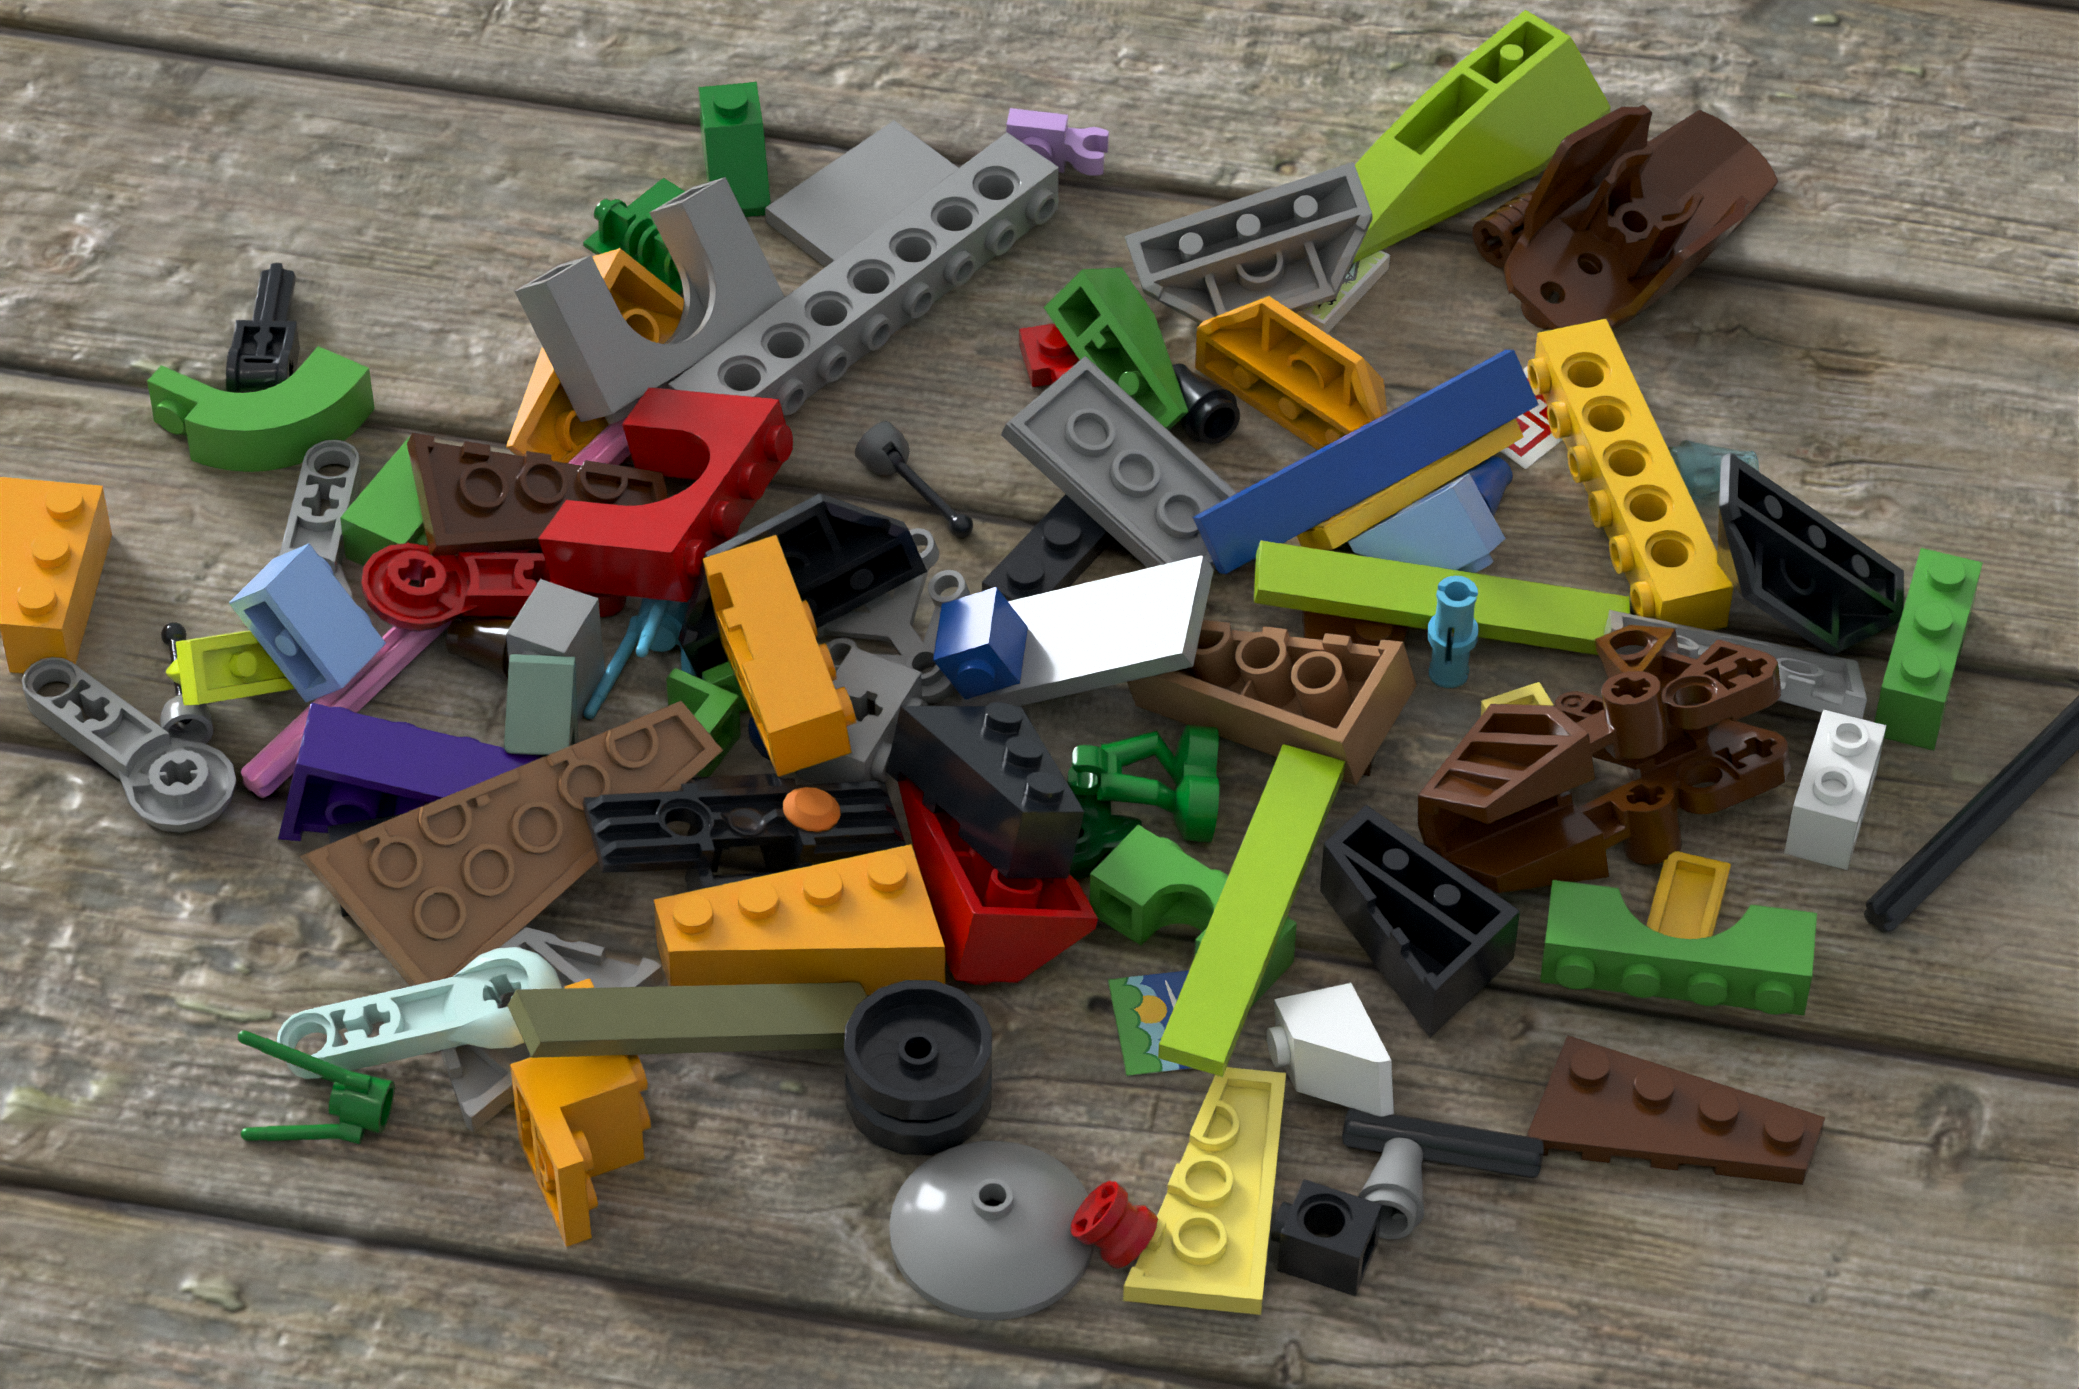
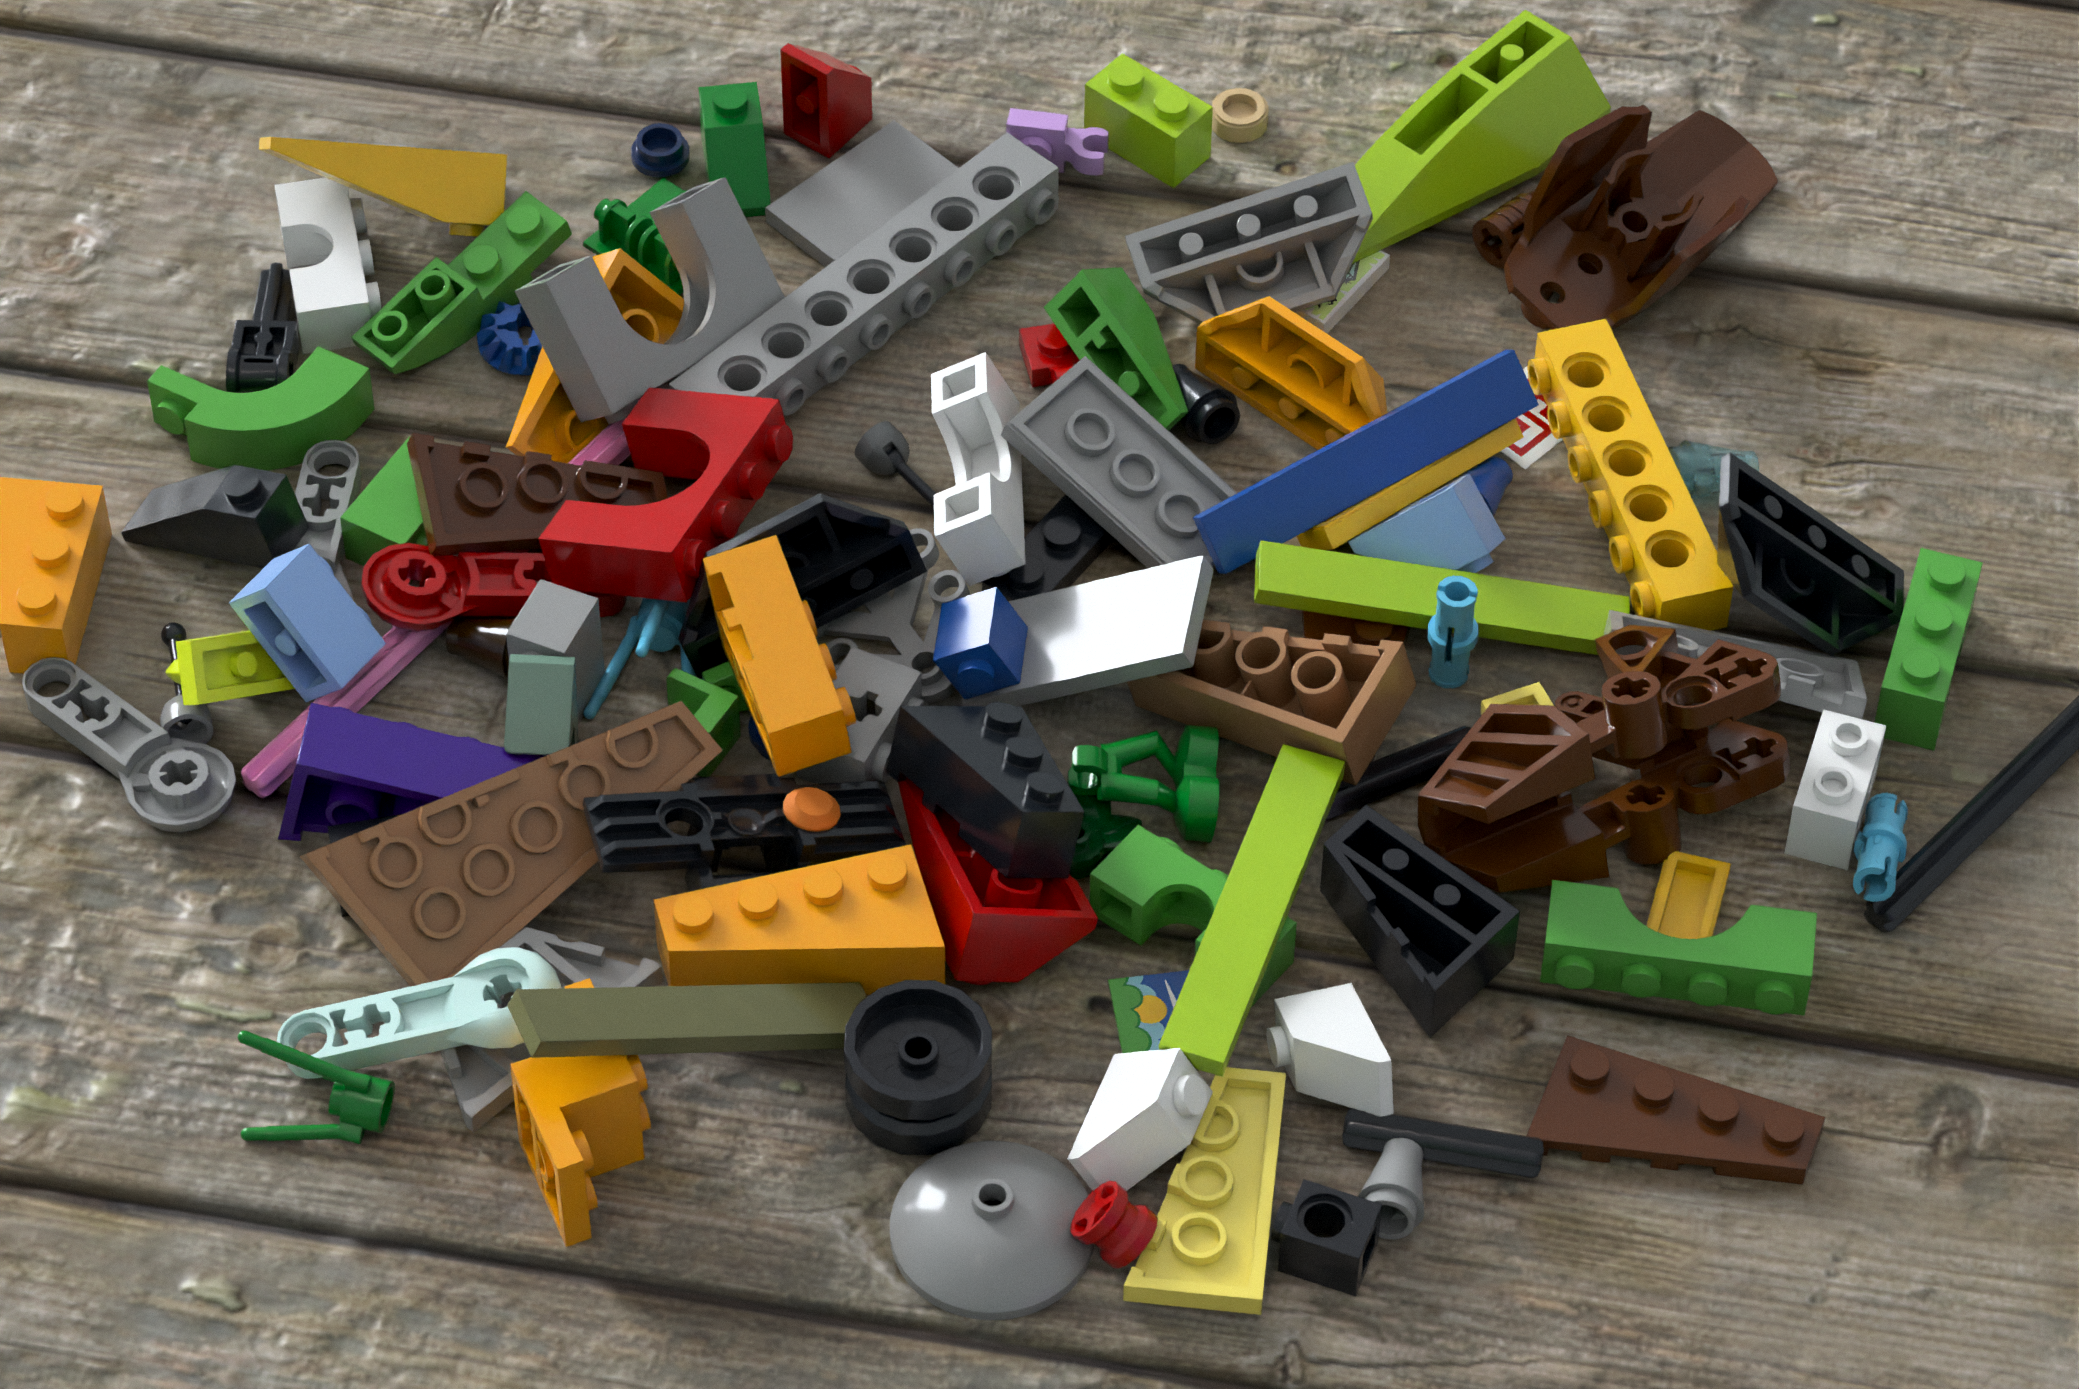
(223, 516): none -> black slope
(321, 230): none -> white arch
(429, 183): none -> yellow wedge
(447, 302): none -> bright green slope
(501, 343): none -> blue gear
(660, 151): none -> dark blue plate
(823, 99): none -> red slope
(983, 514): none -> white arch
(1139, 1117): none -> white slope
(1149, 120): none -> lime brick
(1239, 115): none -> tan tile
(1397, 772): none -> black axle
(1880, 847): none -> medium azure pin

